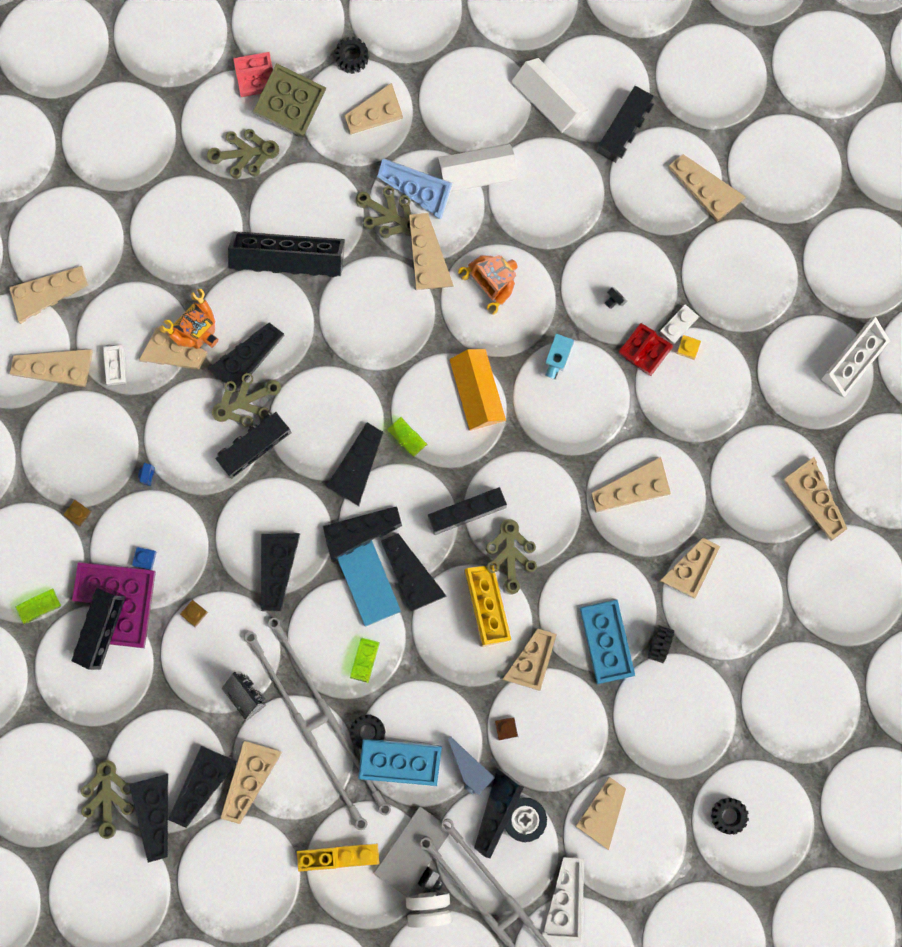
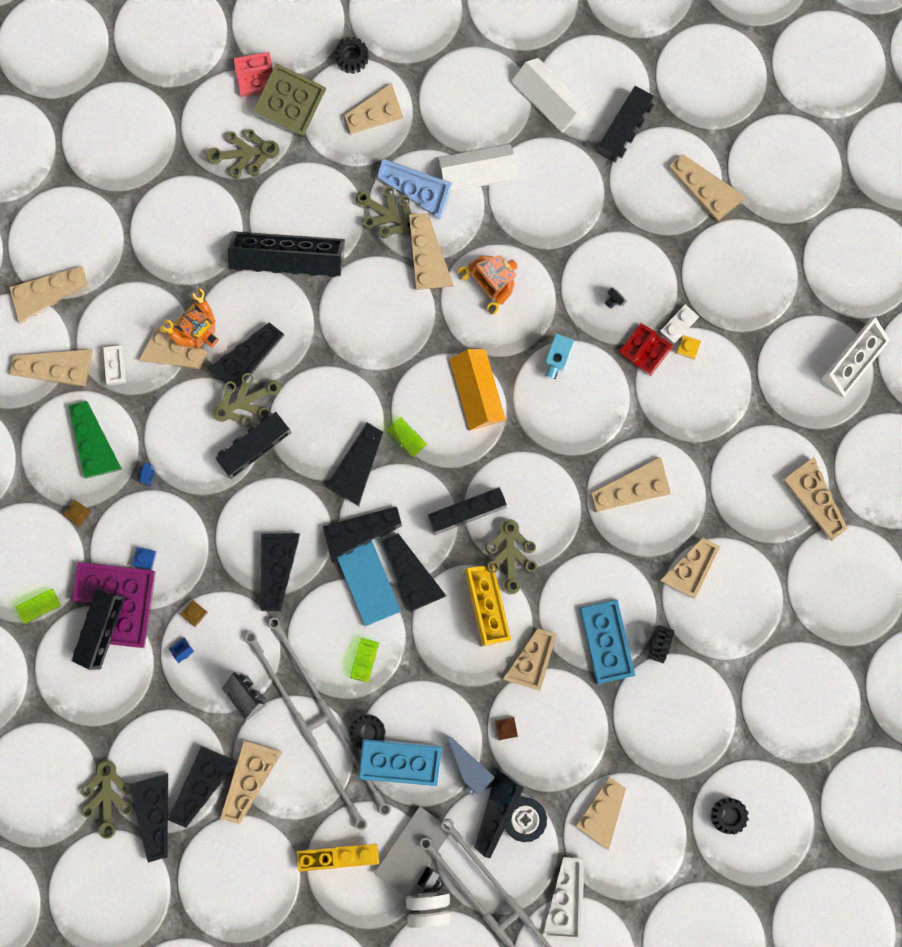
(92, 444): none -> green wing
(181, 650): none -> blue plate

